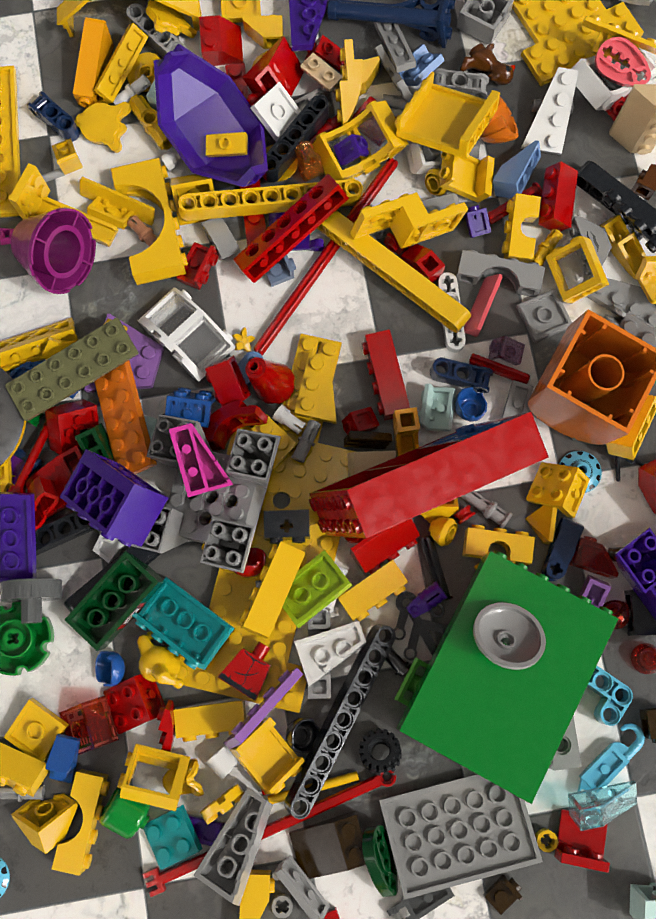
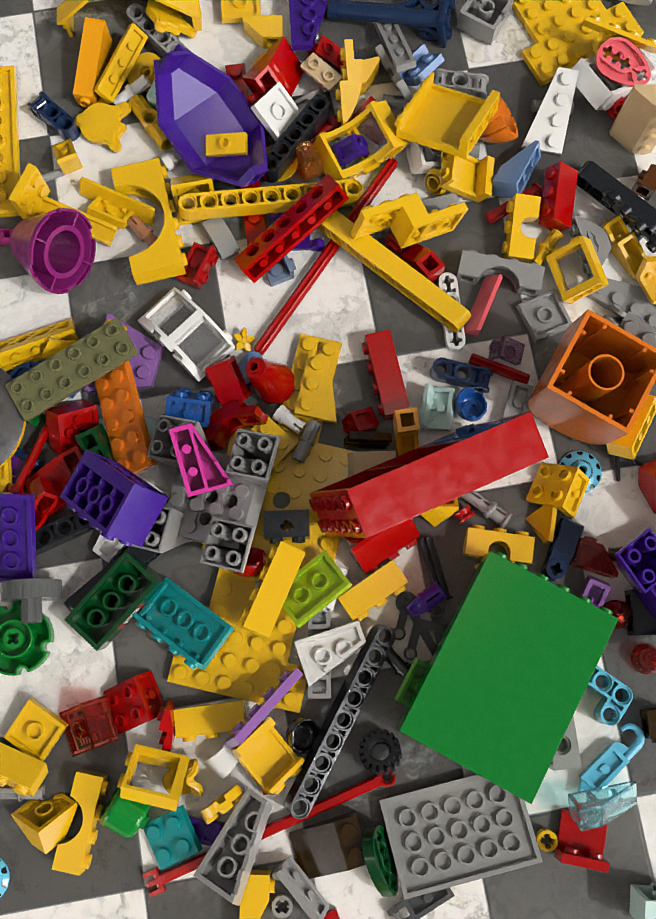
(63, 758): blue slope -> none
(109, 668): blue hair -> none
(158, 663): yellow piece -> none
(220, 41): red slope -> none
(248, 671): red torso -> none
(329, 783): yellow bar -> none
(443, 530): yellow cone -> none
(477, 221): bracket -> none
(484, 61): reddish brown animal -> none
(503, 894): dark brown bracket -> none
(514, 627): light grey dish -> none

